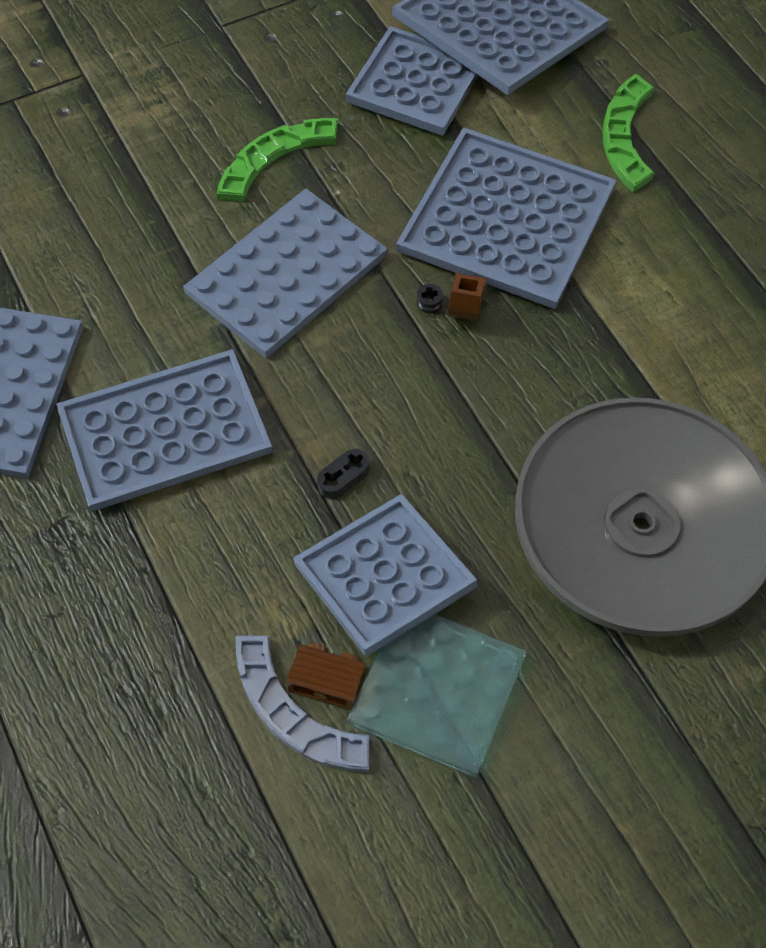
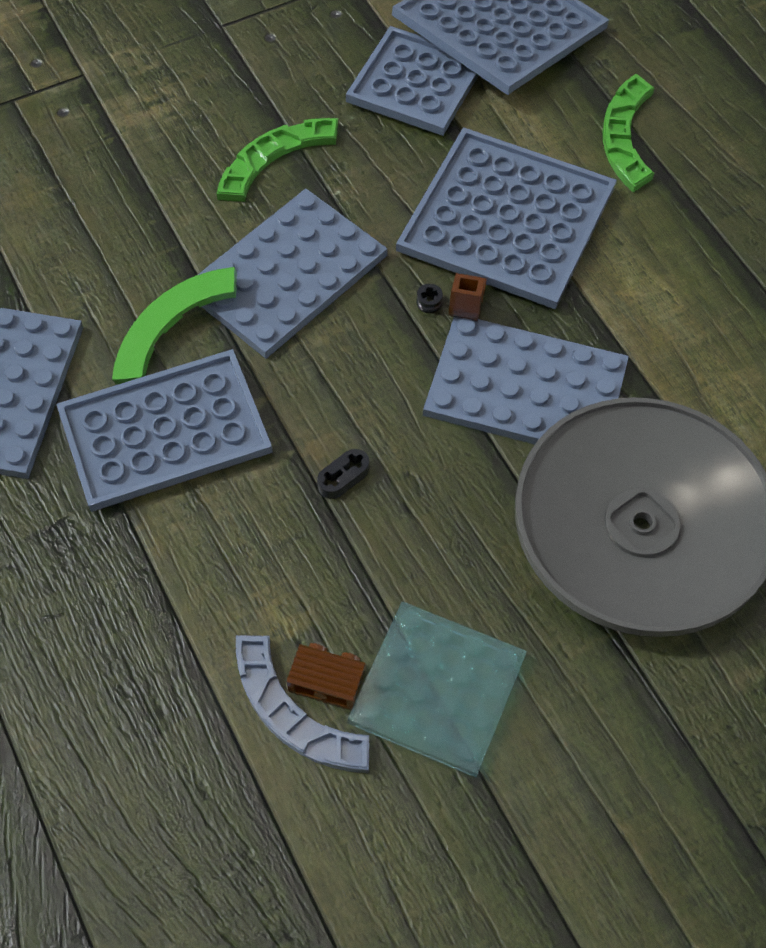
(163, 314): none -> bright green tile
(384, 574): sand blue plate -> none
(517, 379): none -> sand blue plate

